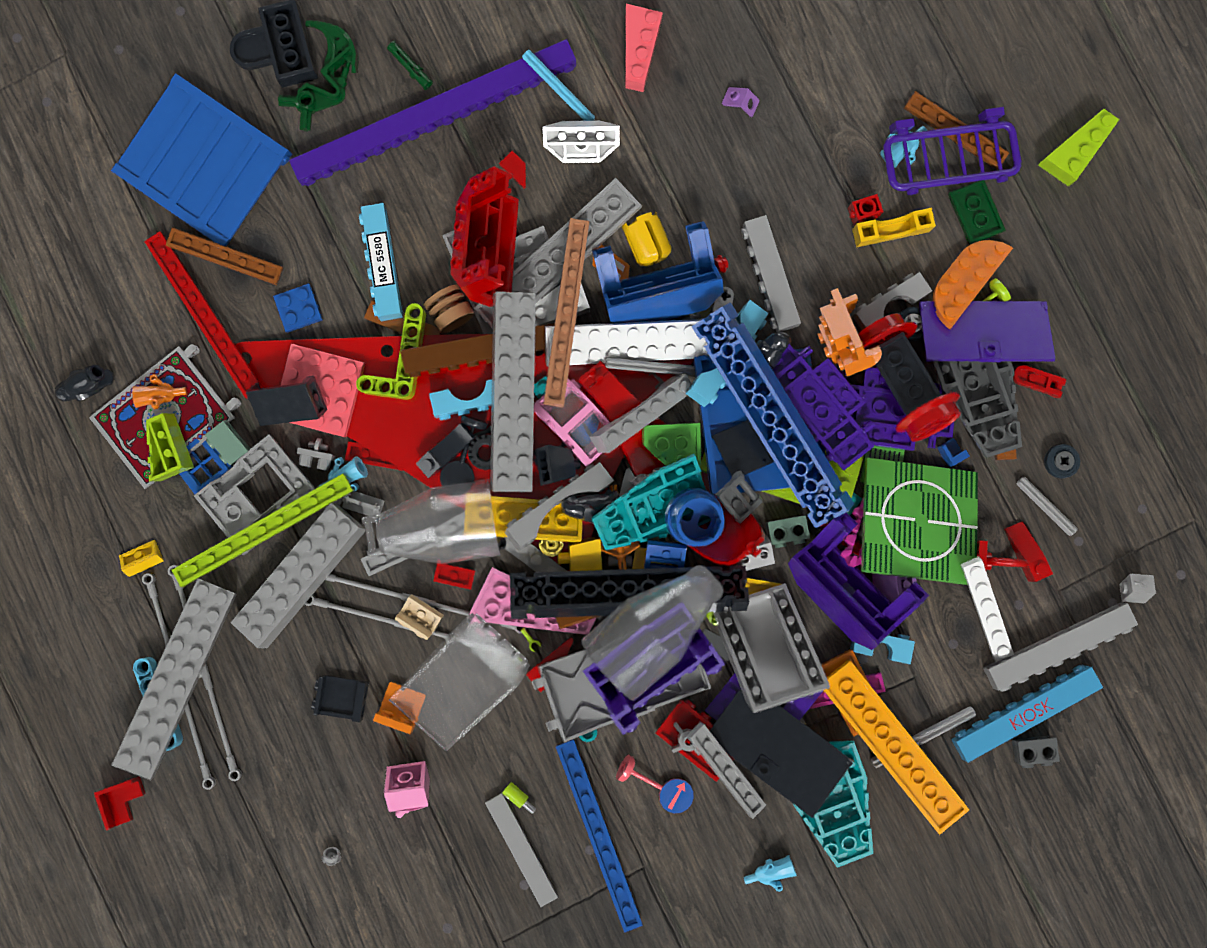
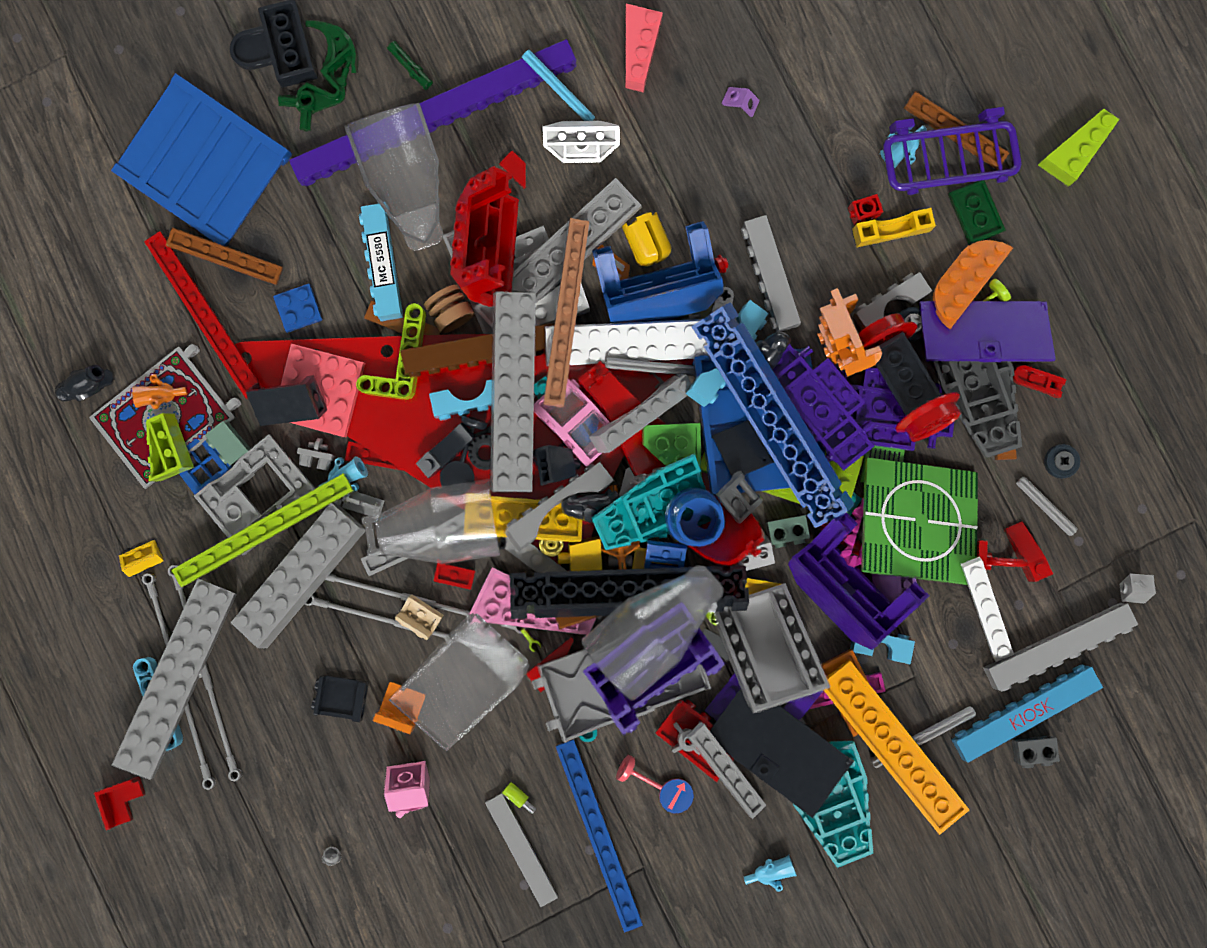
(400, 170): none -> clear windscreen
(952, 453): blue panel -> none

